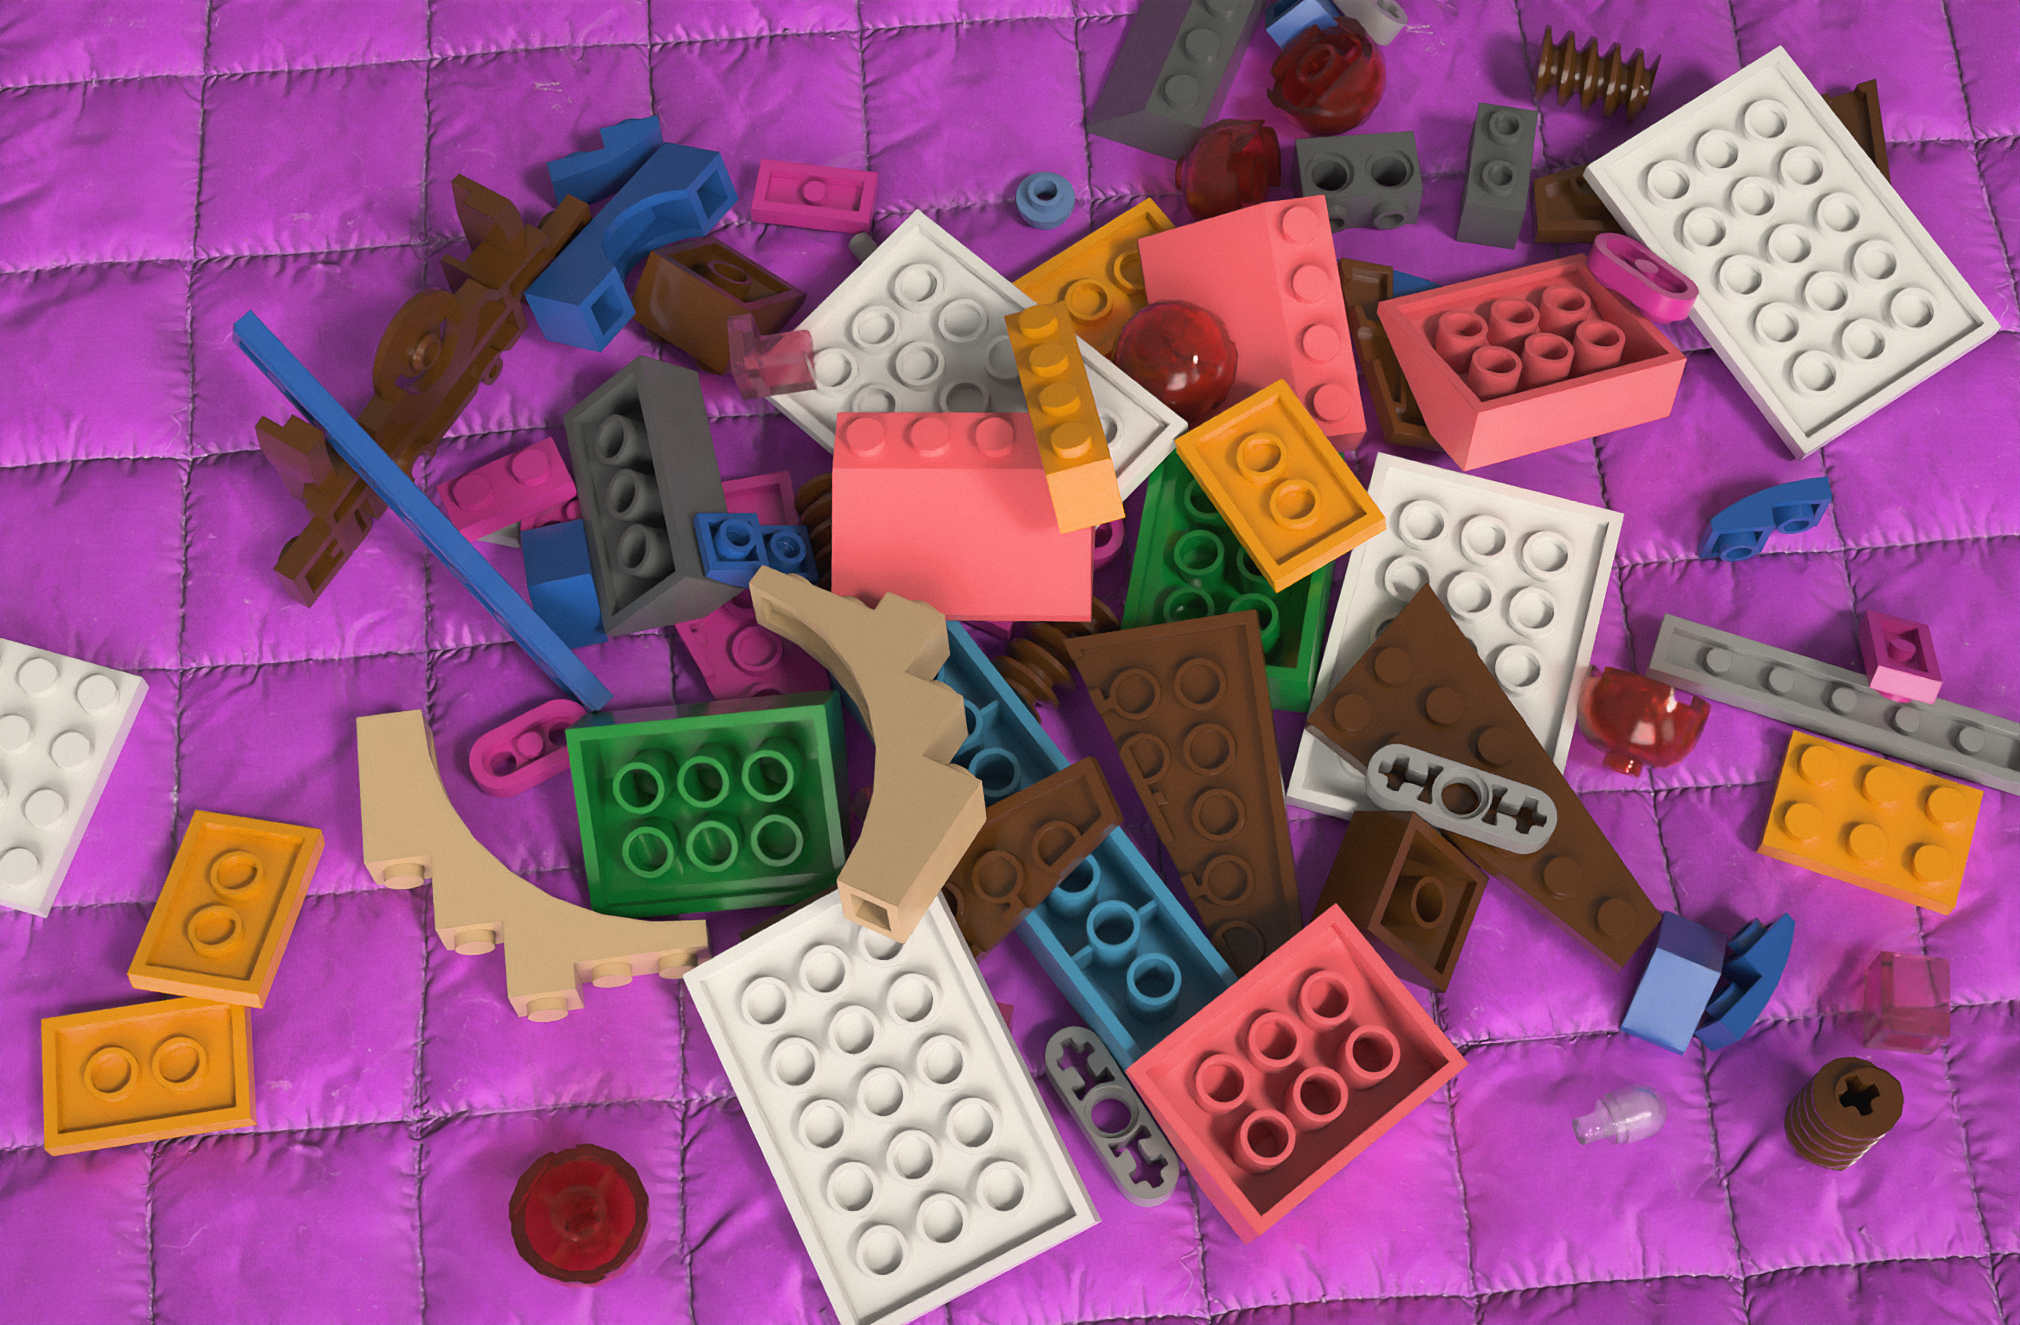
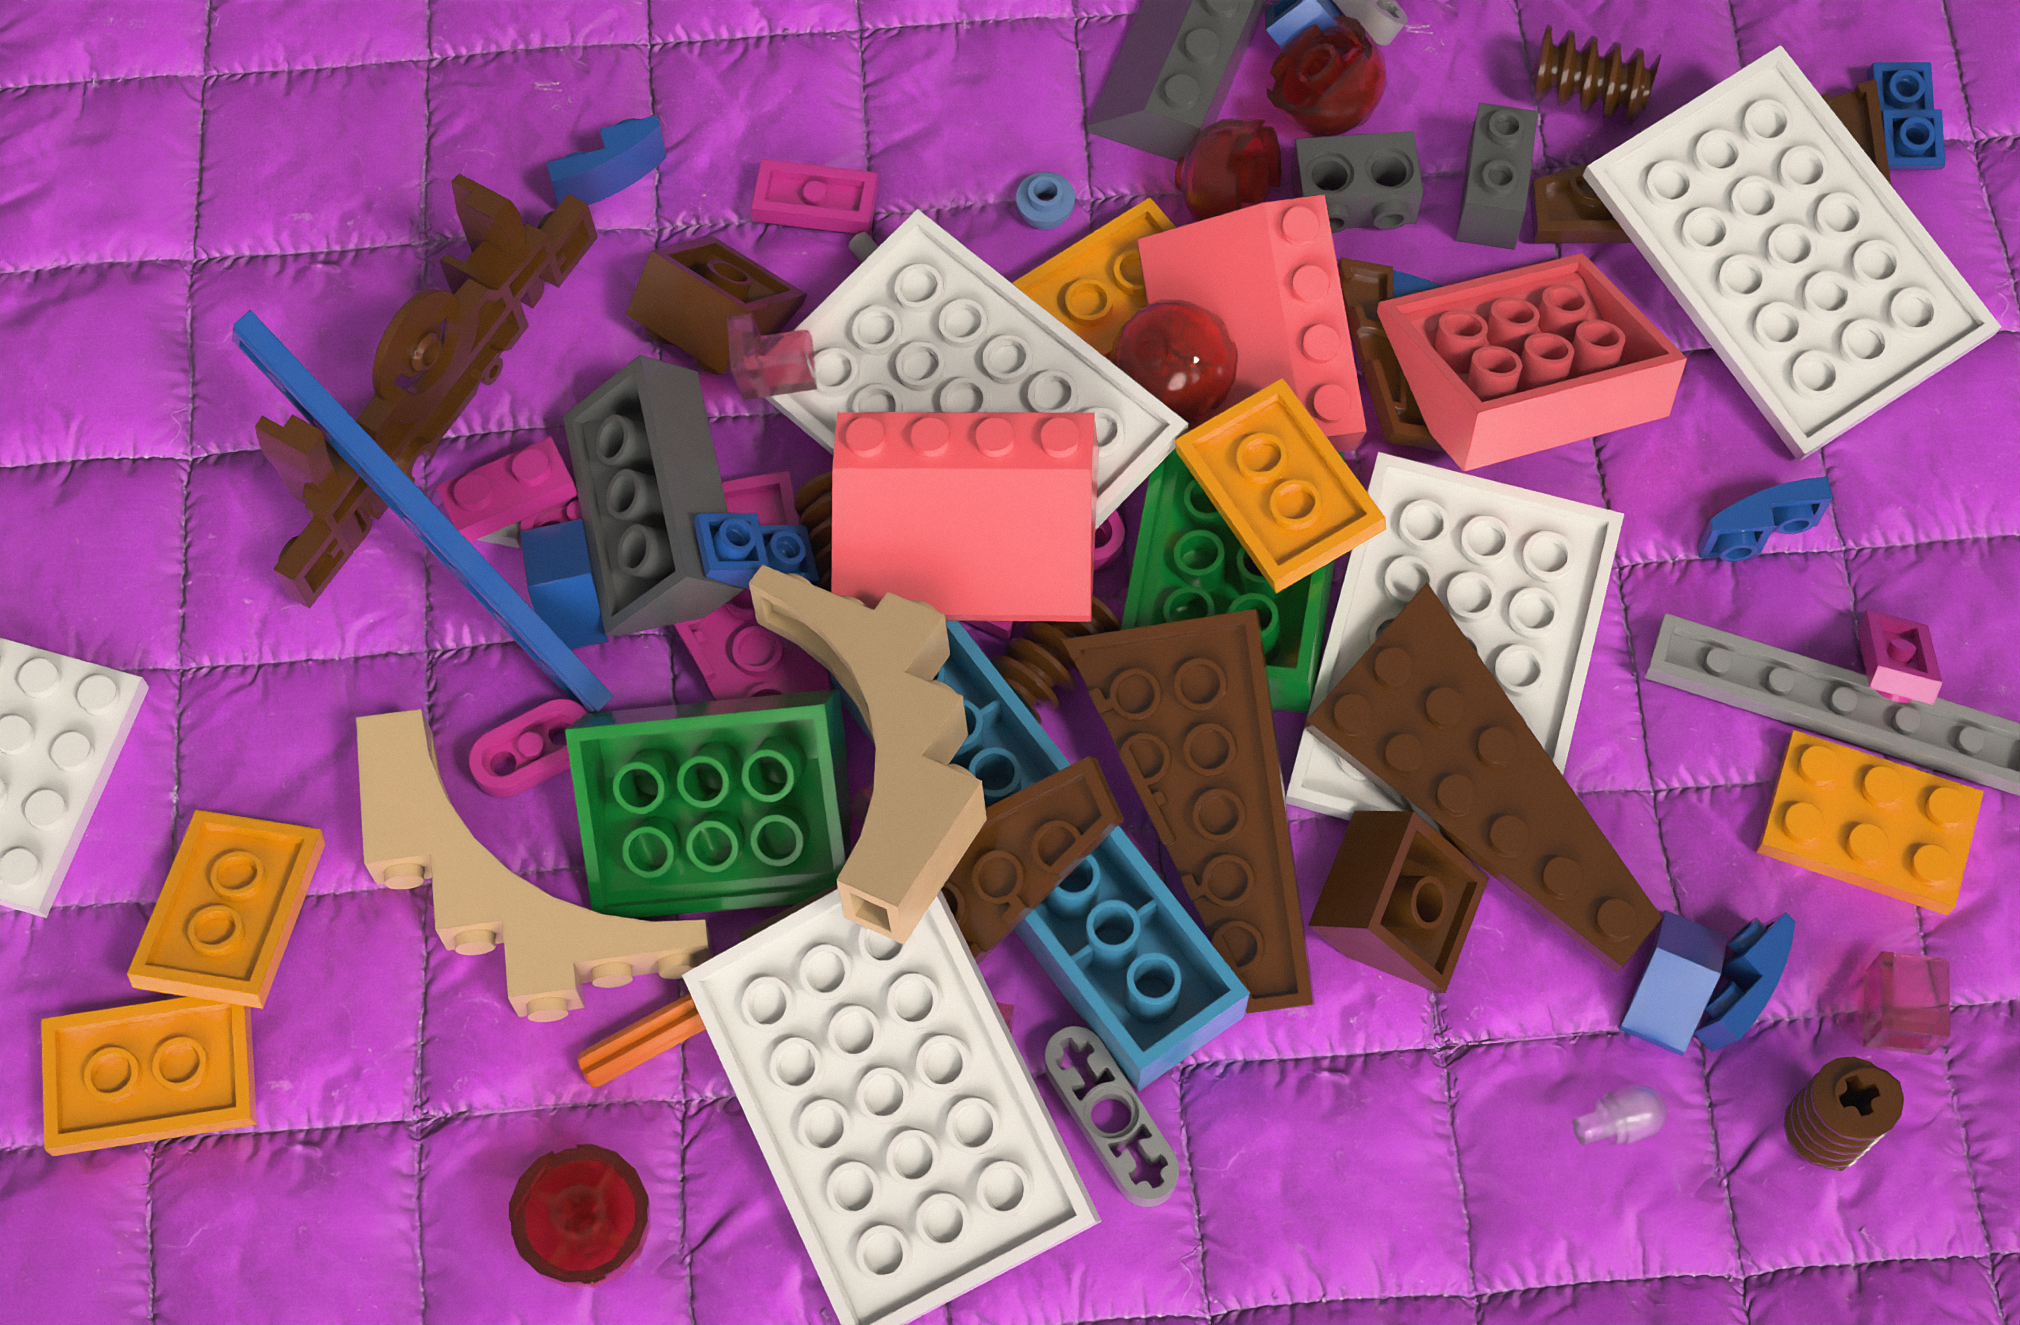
(640, 1041): none -> orange axle
(667, 200): blue arch -> none
(1064, 417): light orange arch -> none
(1293, 1073): coral slope -> none
(1513, 795): light grey beam -> none
(1637, 720): clear red cylinder -> none
(1642, 277): dark pink plate -> none
(1908, 115): none -> blue slope

